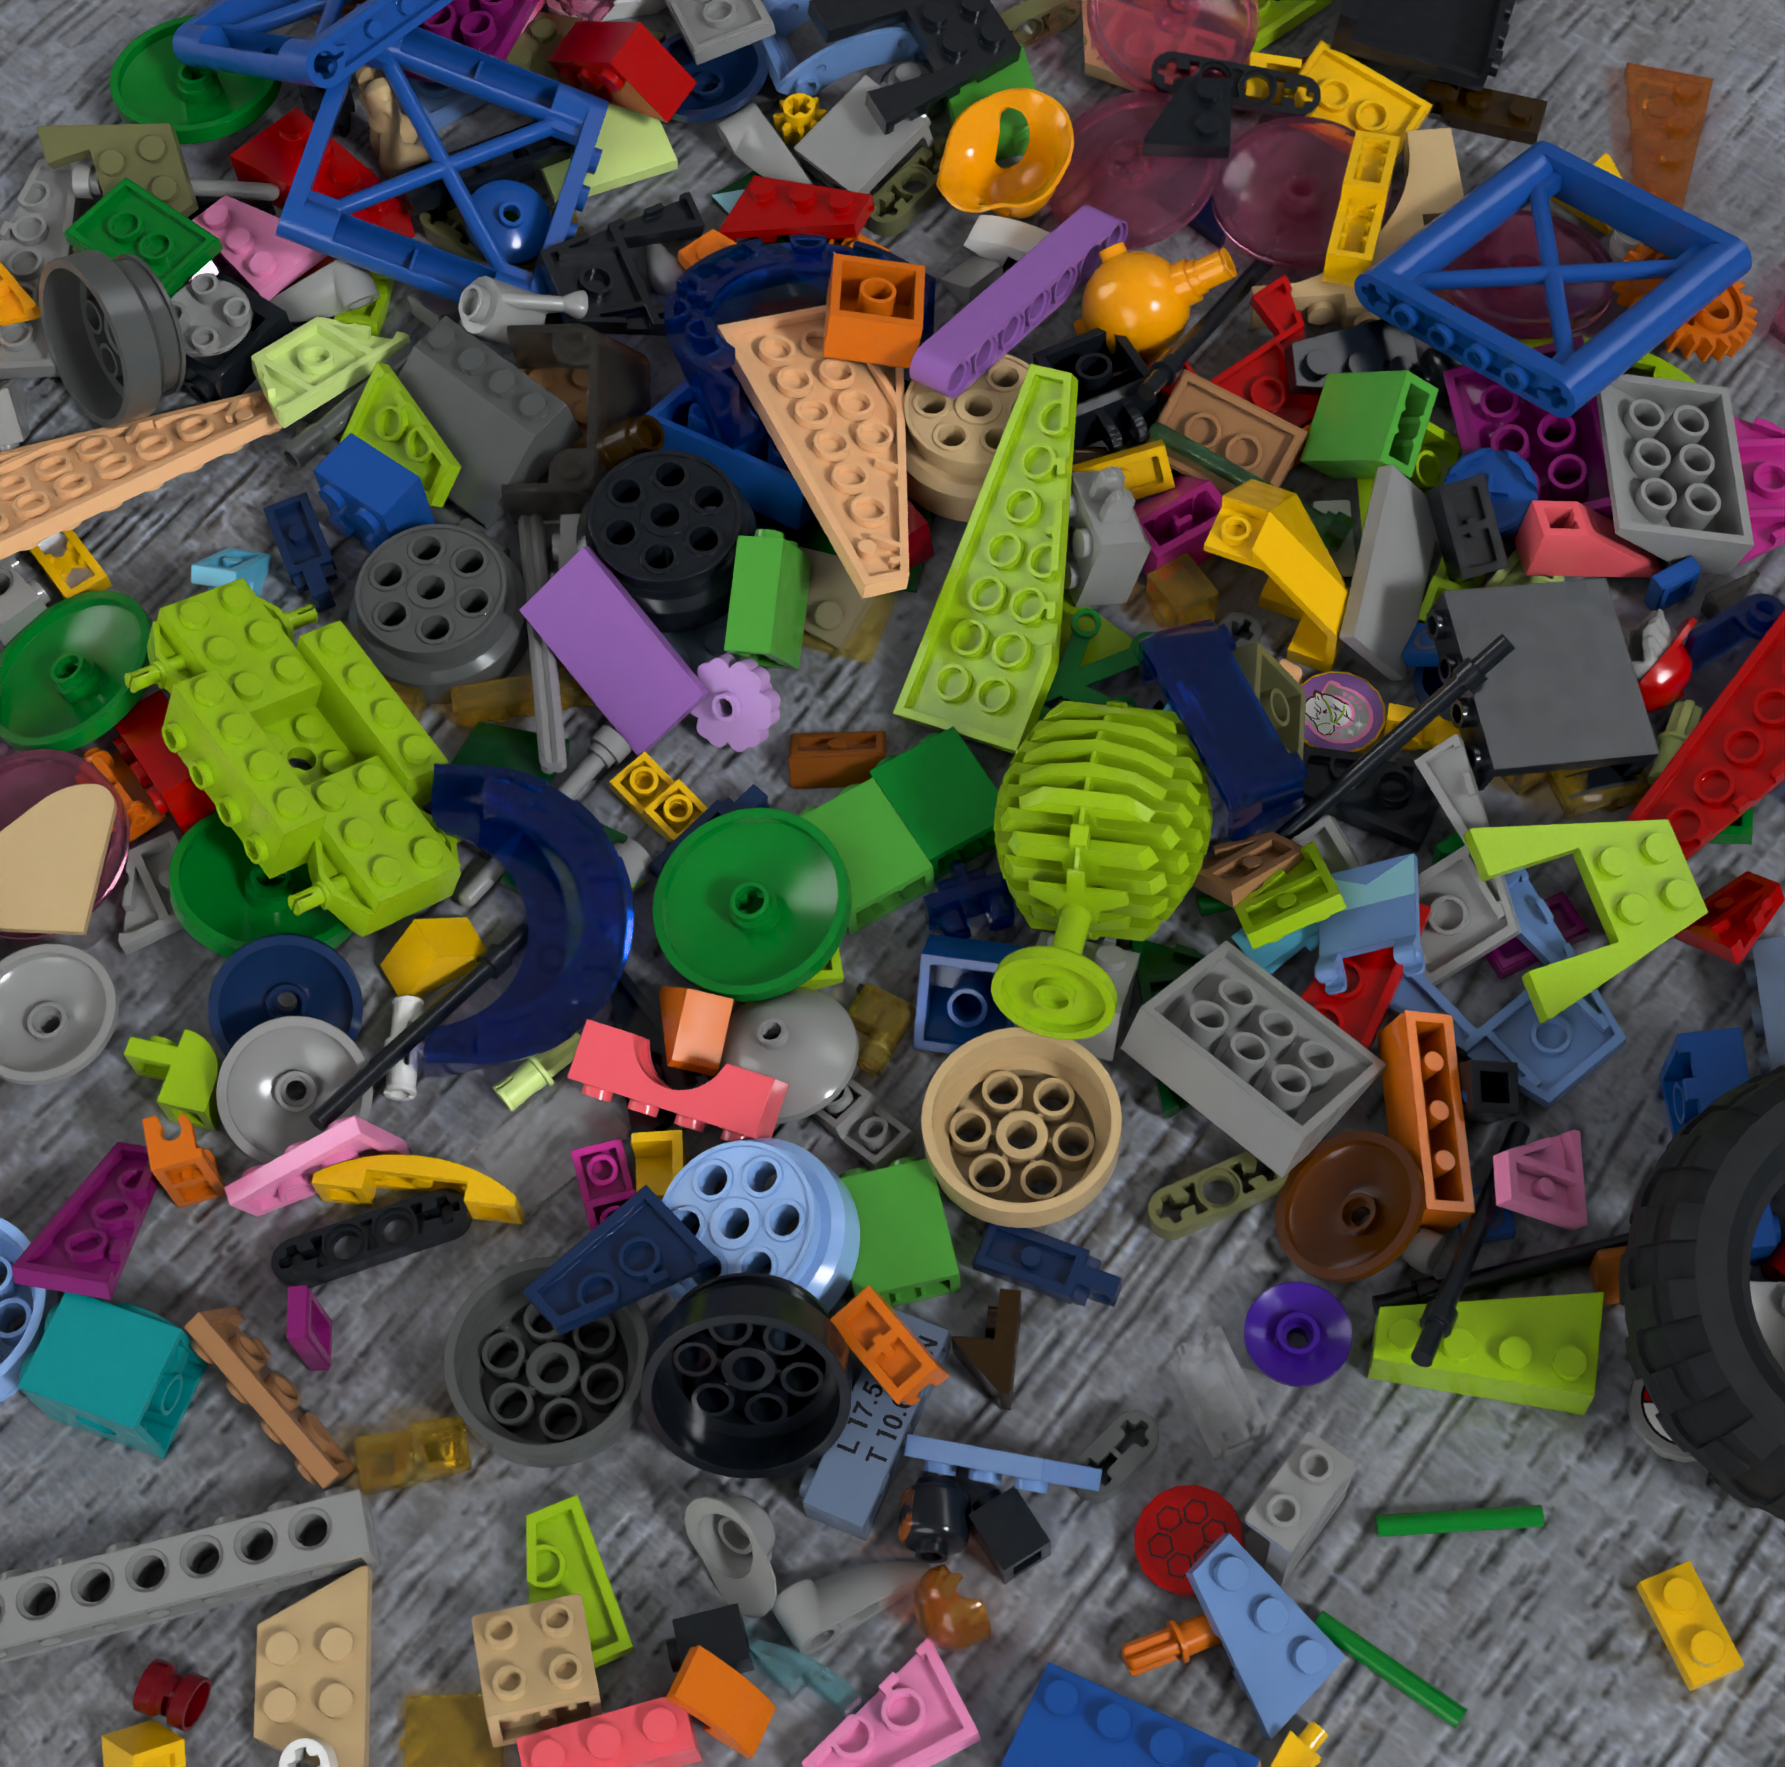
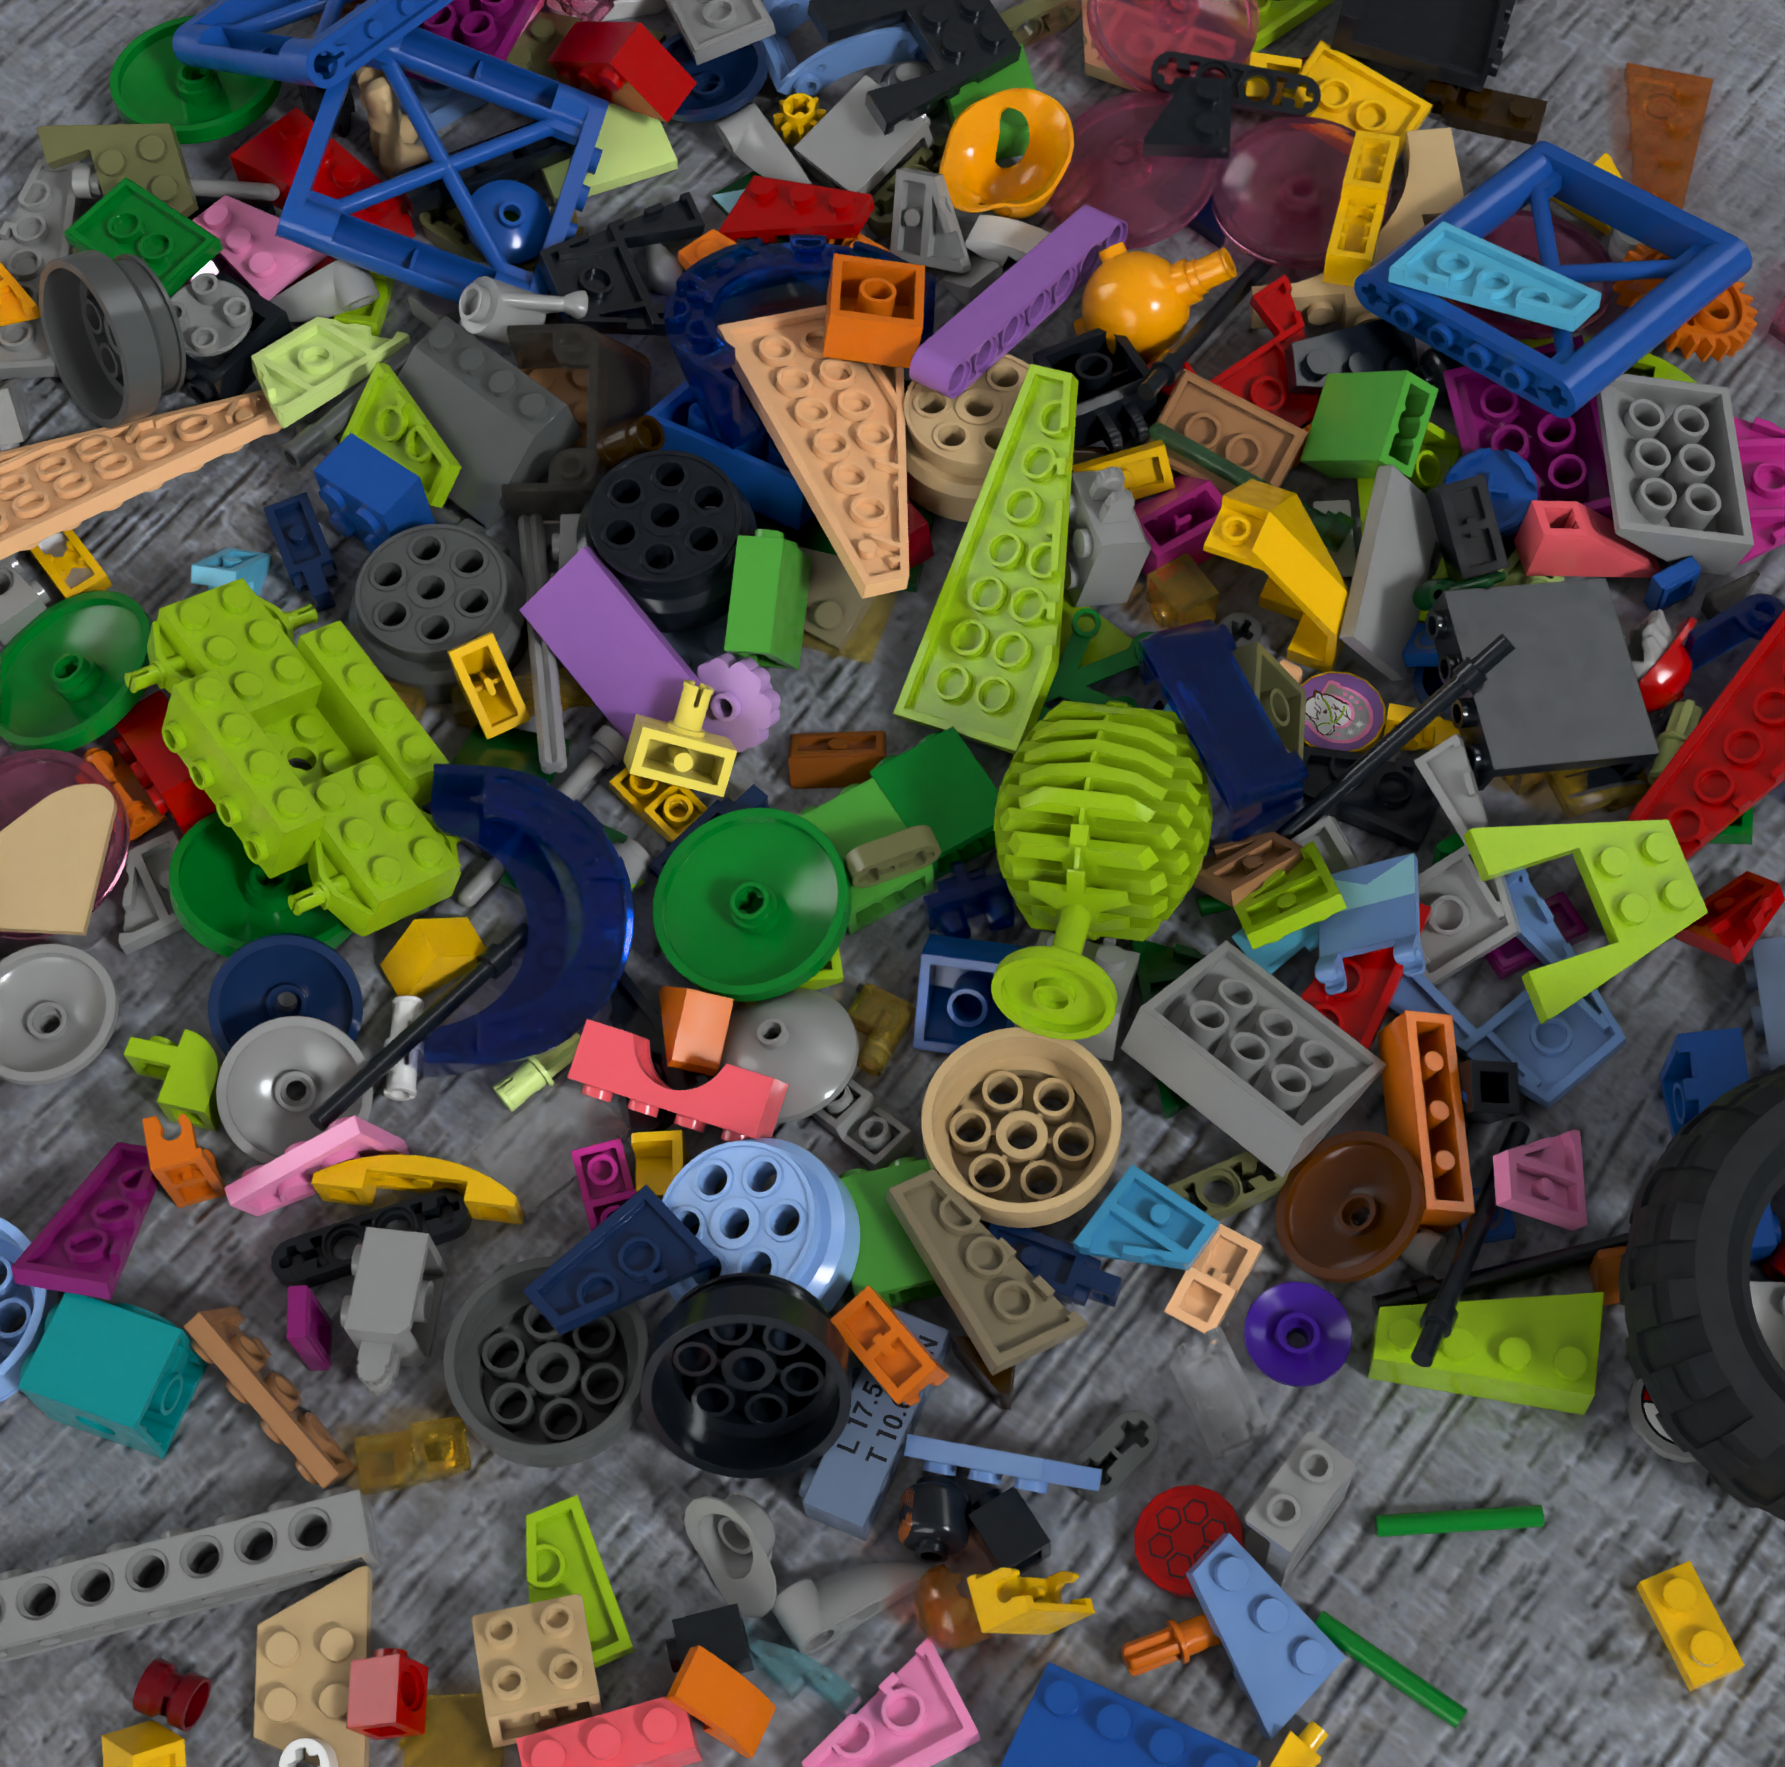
(387, 1695): none -> brick
(393, 1304): none -> light grey hinge
(488, 685): none -> yellow slope
(680, 749): none -> light yellow brick
(892, 856): none -> olive beam
(926, 223): none -> light grey wing
(988, 1289): none -> dark tan wing
(1025, 1604): none -> yellow hinge
(1147, 1225): none -> dark azure wing
(1214, 1280): none -> light nougat slope
(1426, 595): none -> dark green arm
(1490, 277): none -> medium azure wing

